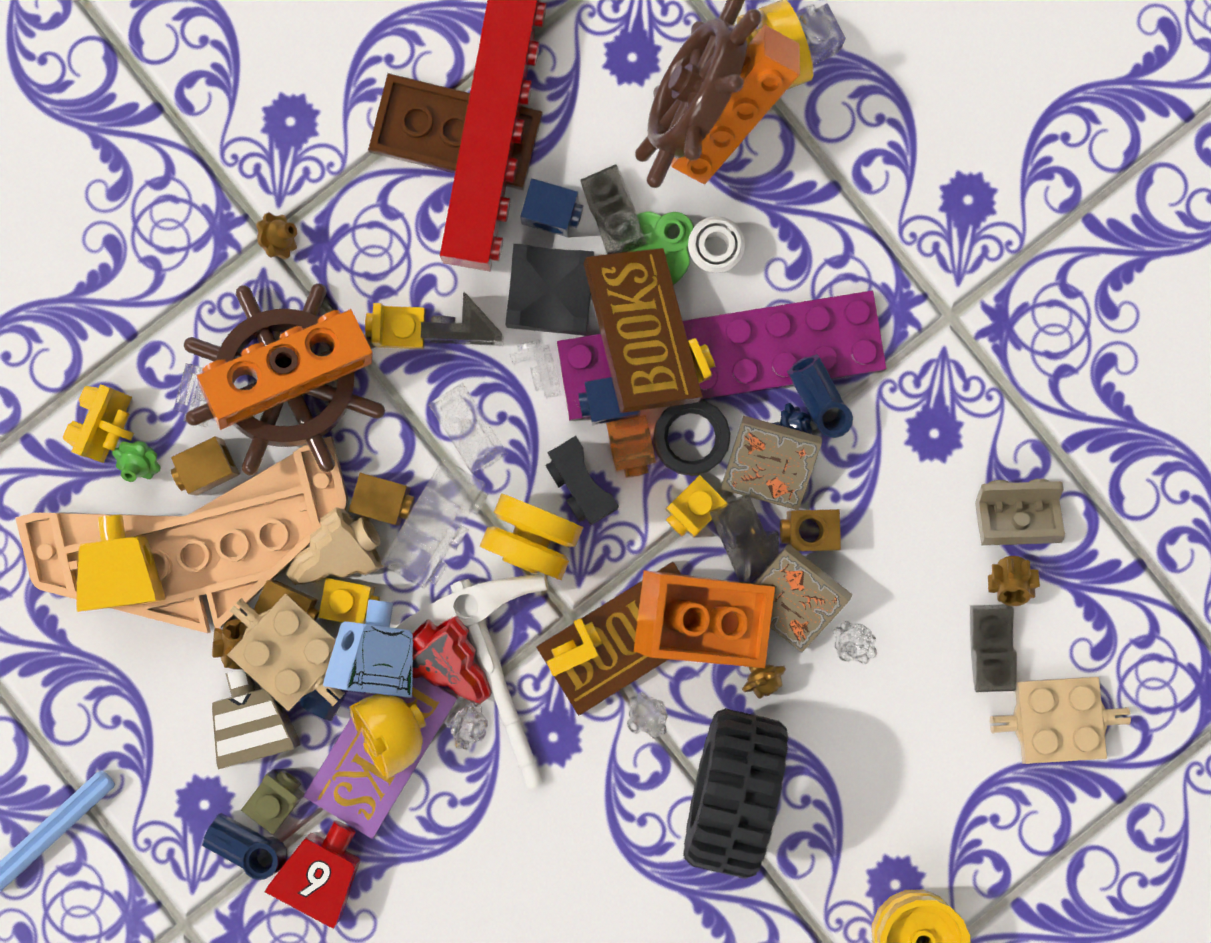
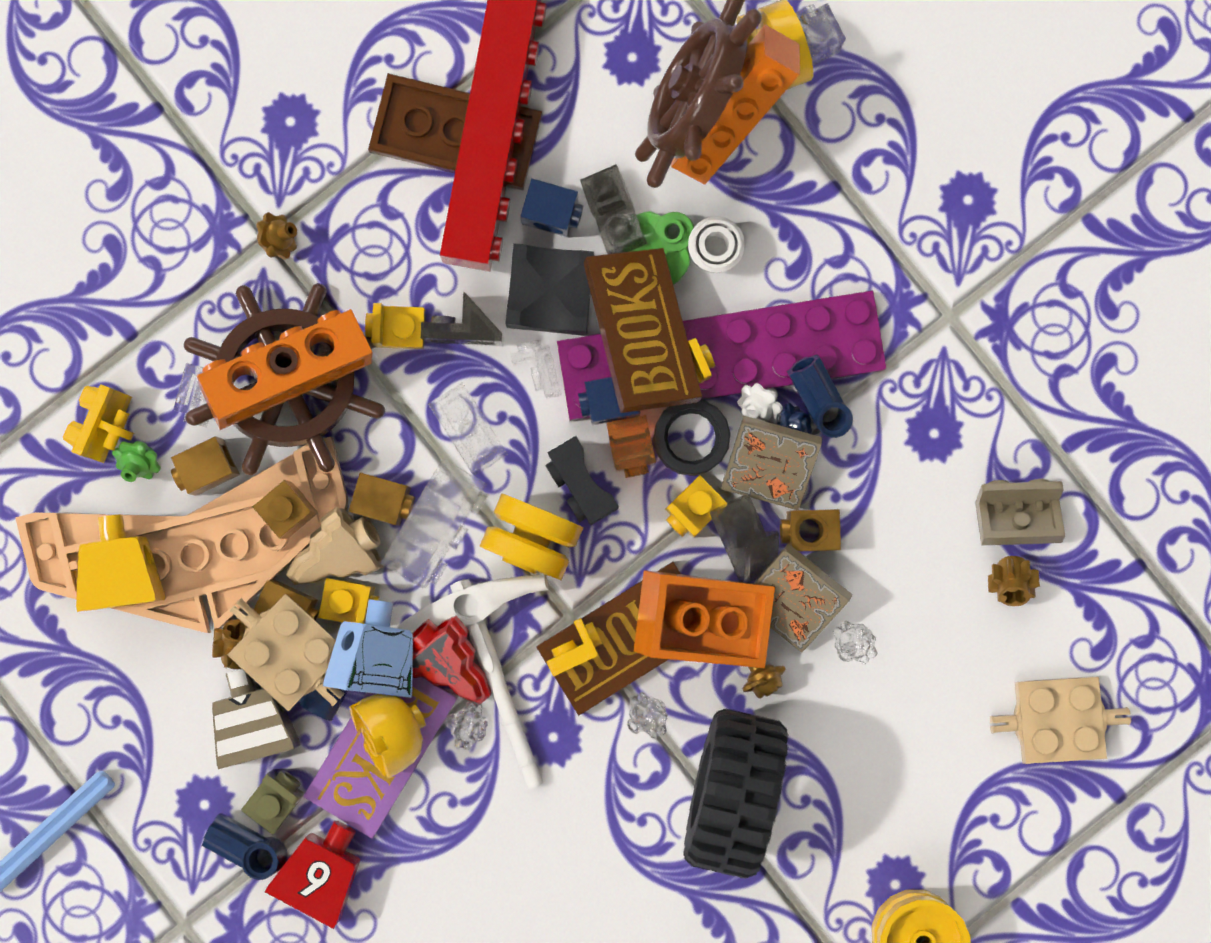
(285, 509): none -> pearl gold brick
(760, 403): none -> white plant
(992, 648): clear smoke slope -> none

